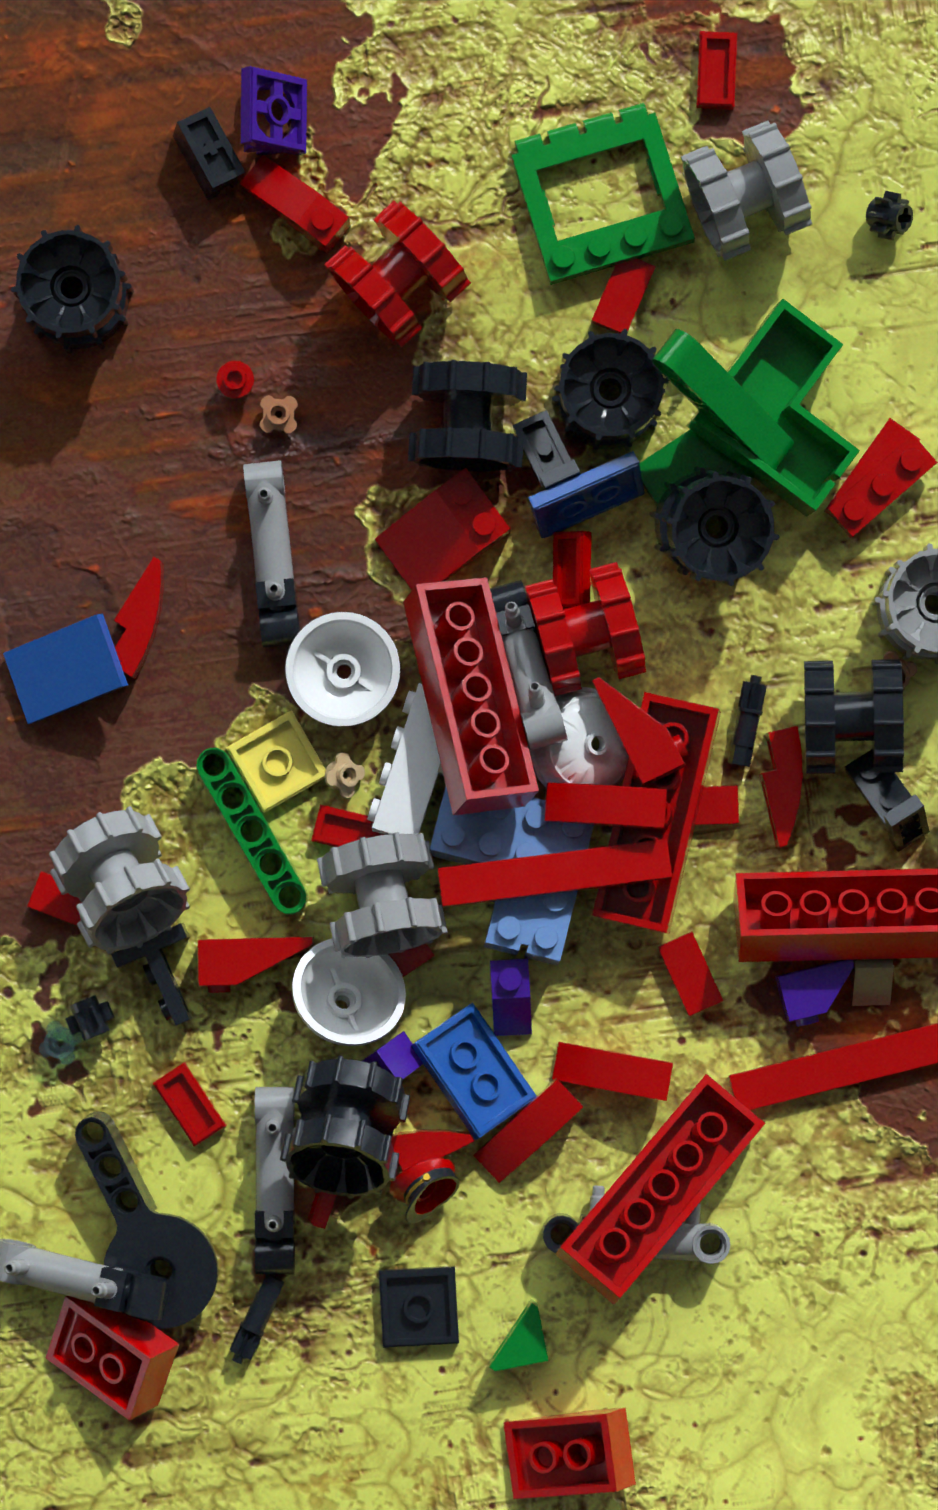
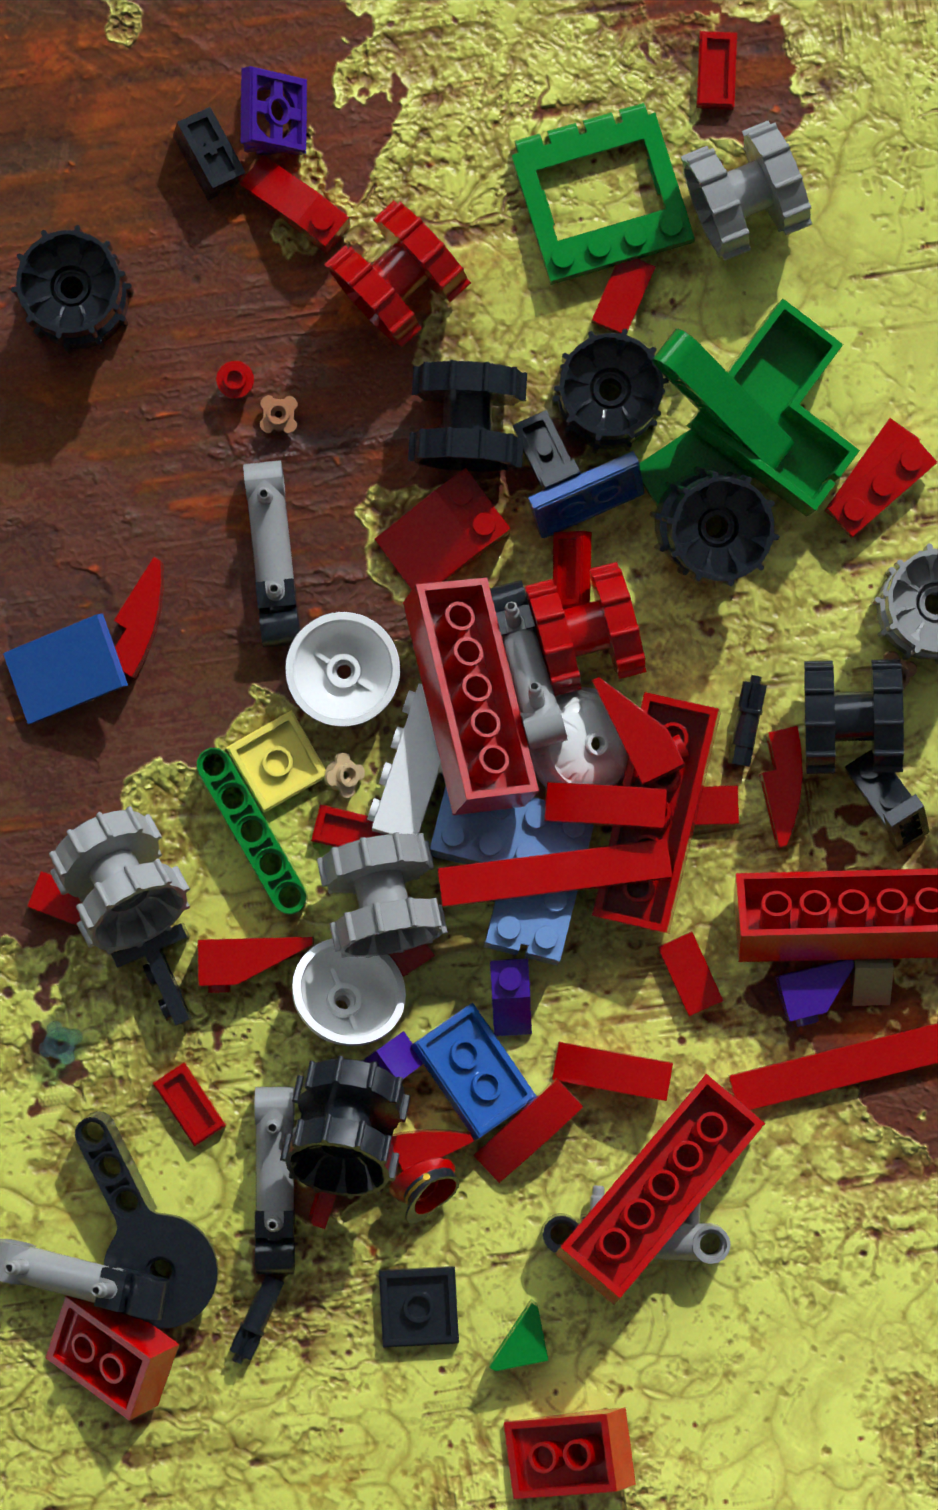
(89, 1017): black gear -> none
(889, 215): black gear -> none

